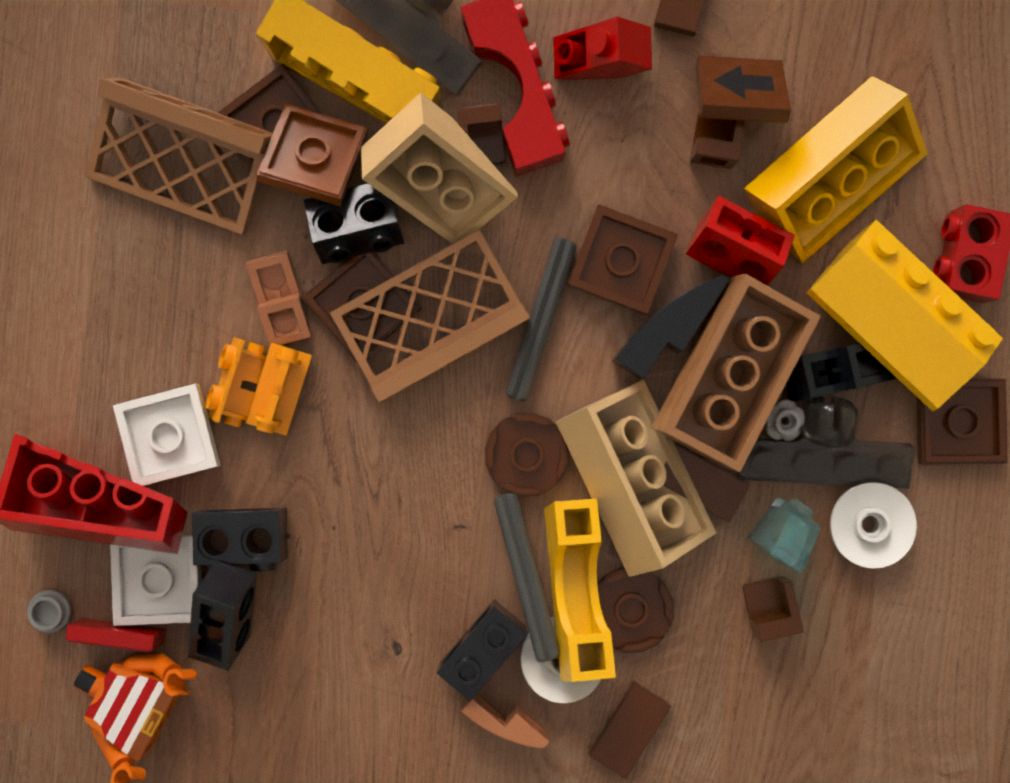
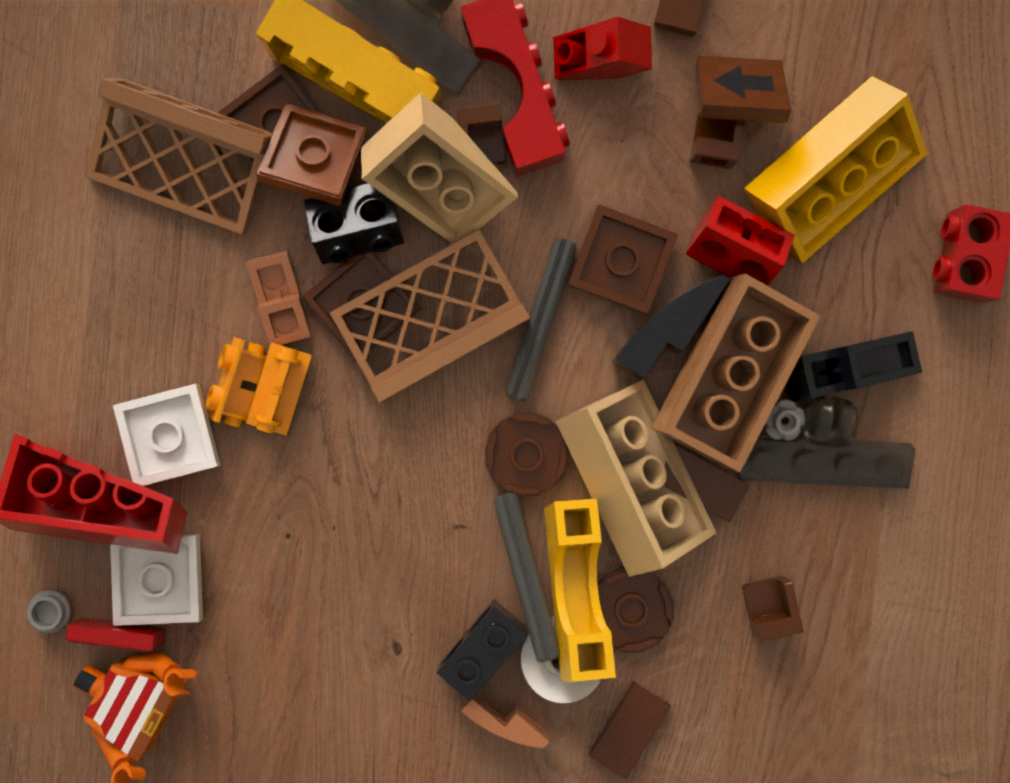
(221, 615): black brick -> none
(239, 528): black brick -> none
(787, 533): clear light blue slope -> none
(893, 528): white dish -> none
(905, 315): yellow slope -> none
(966, 427): reddish brown tile -> none

